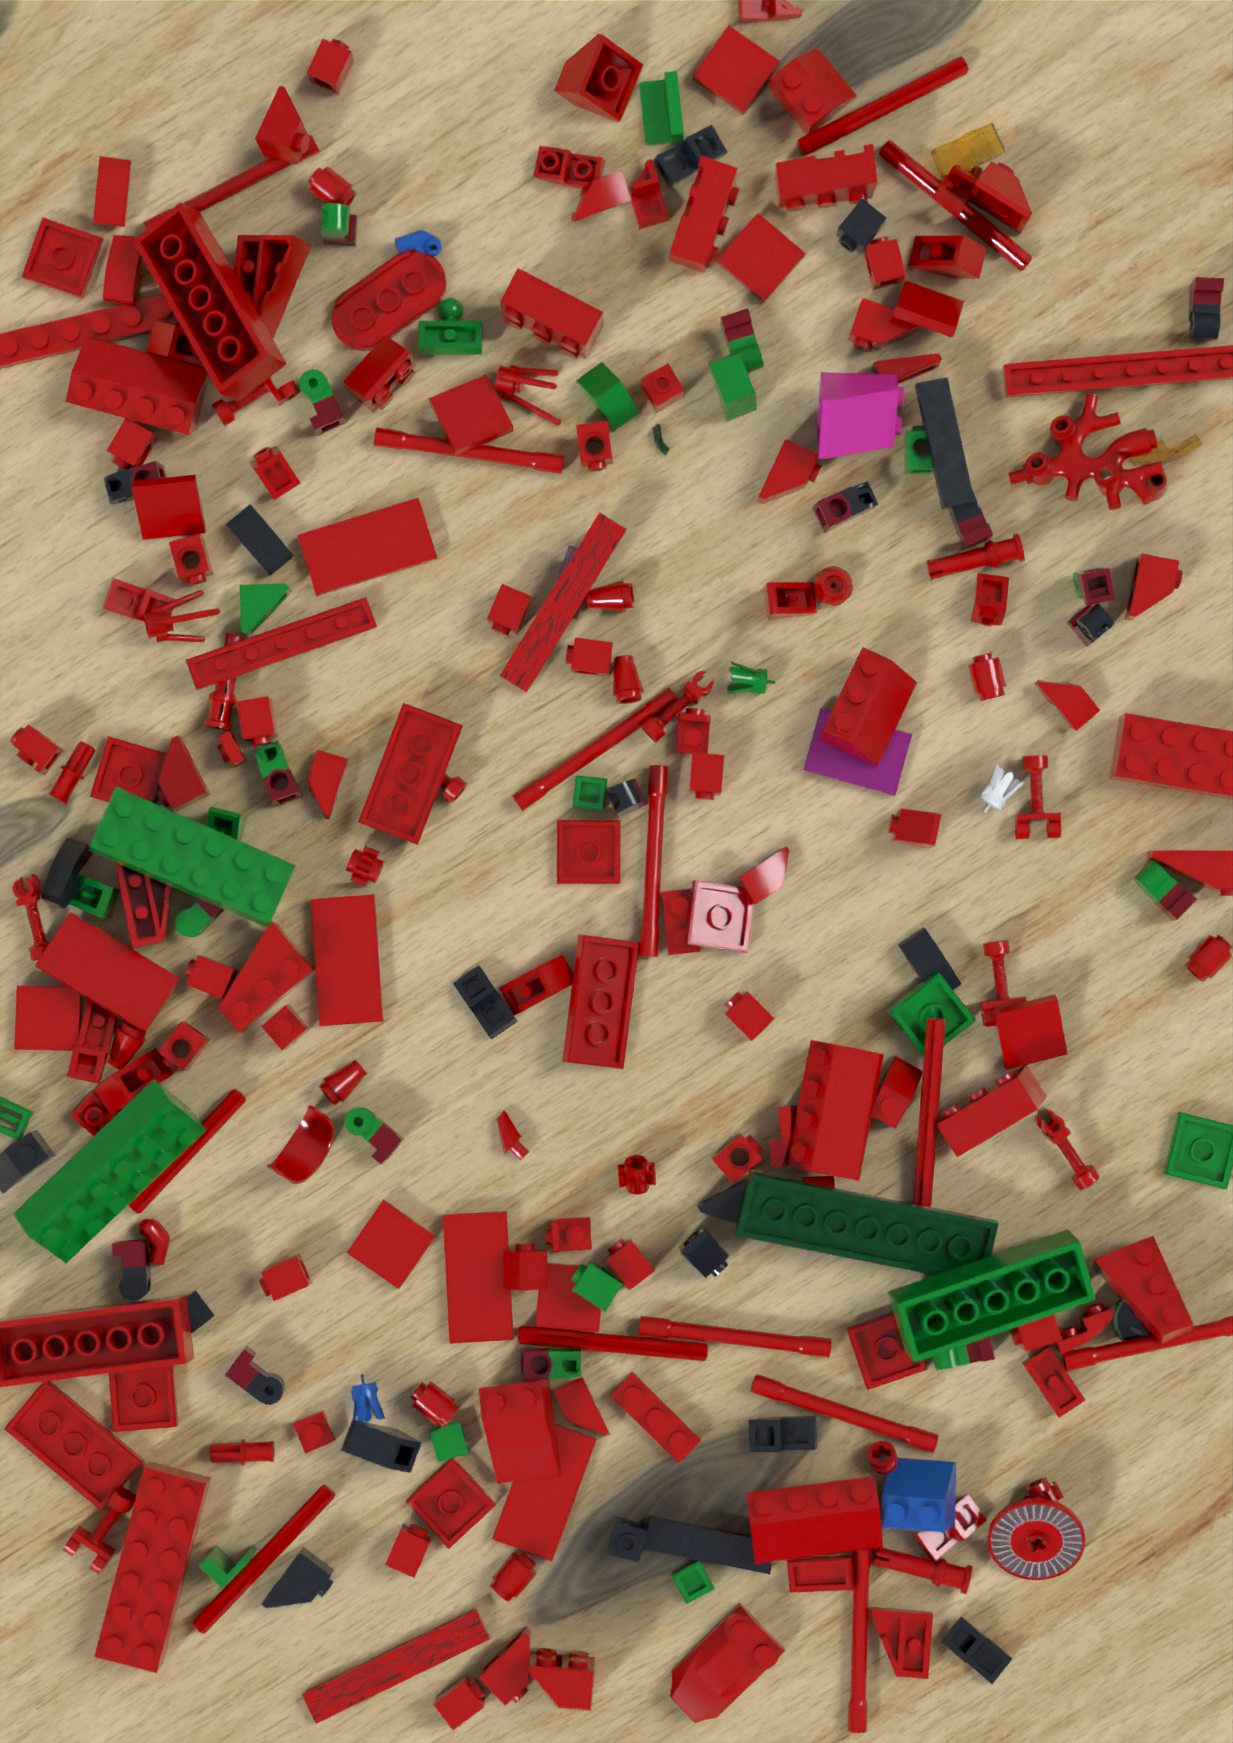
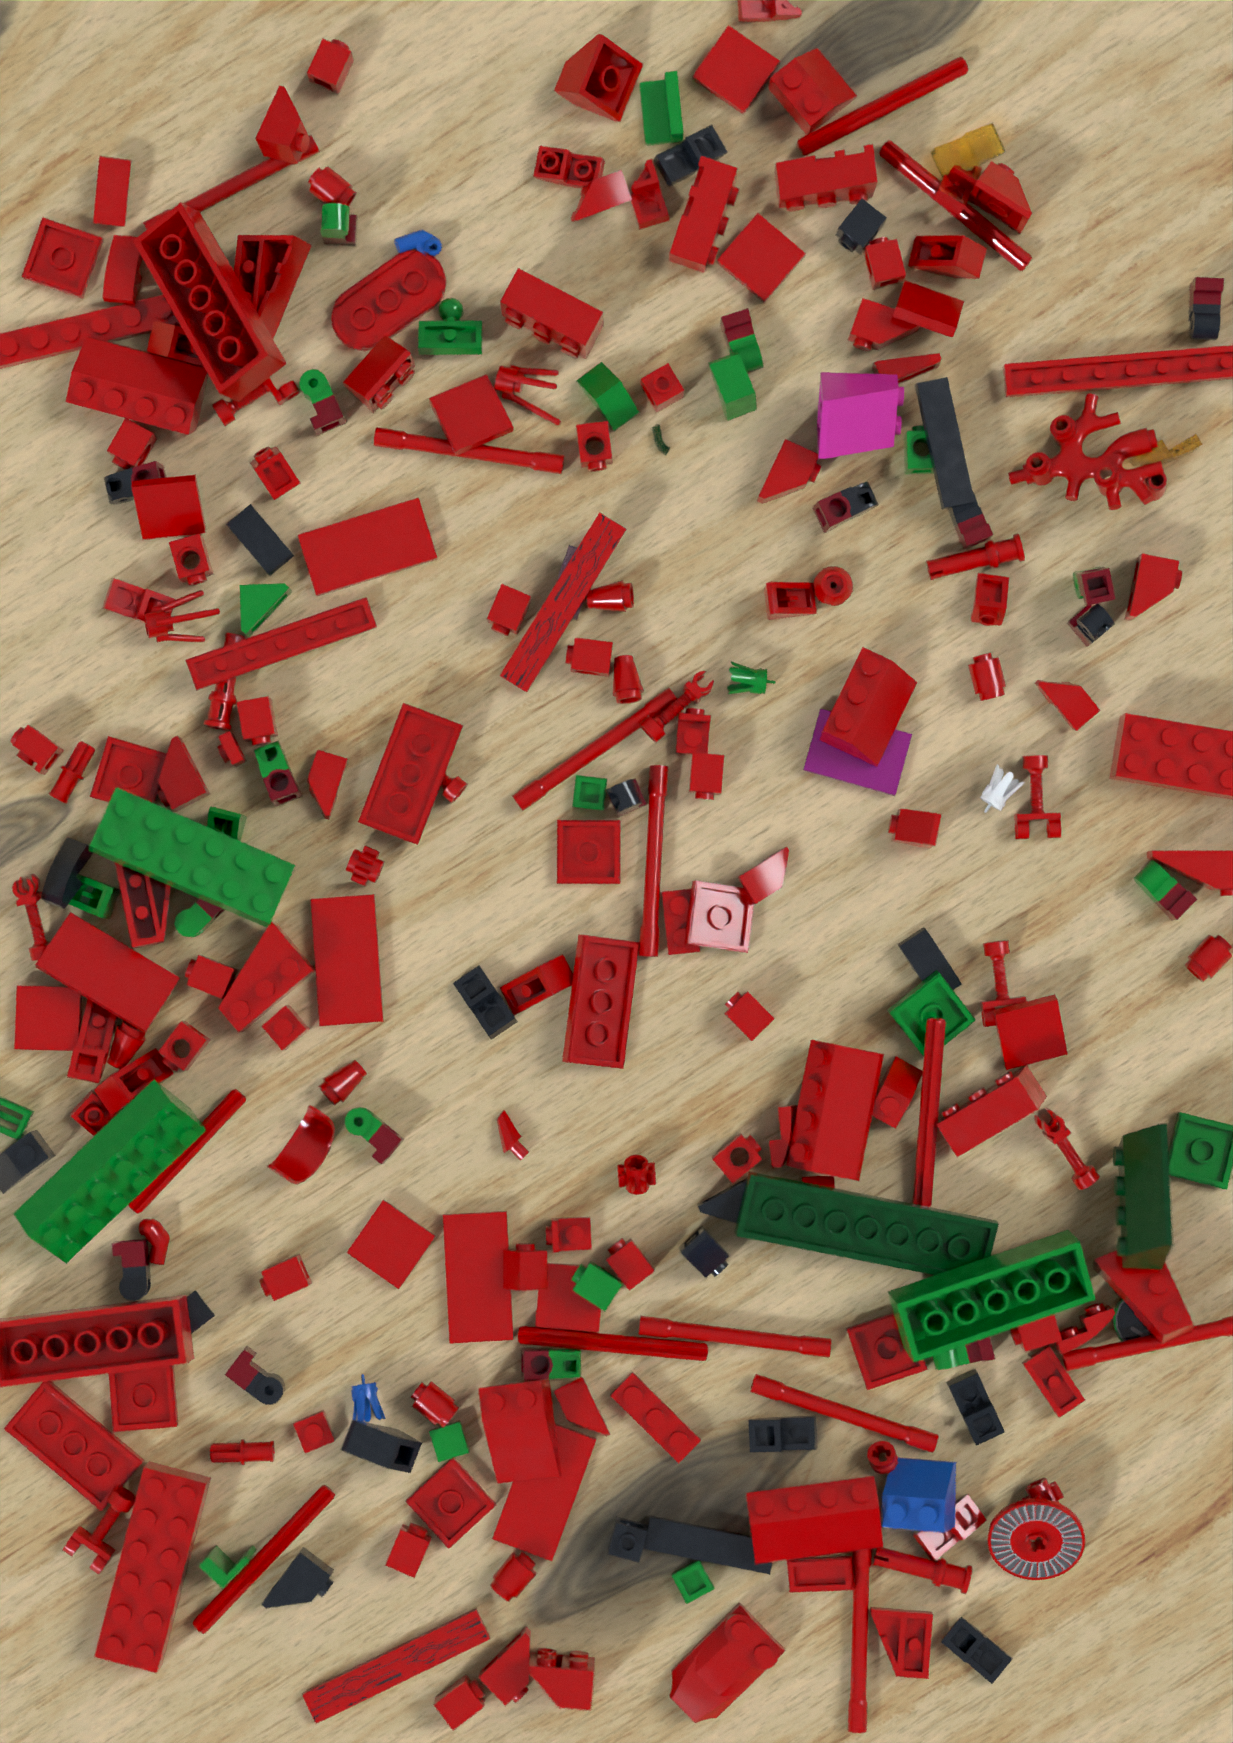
(975, 1407): none -> black slope
(1144, 1198): none -> dark green slope

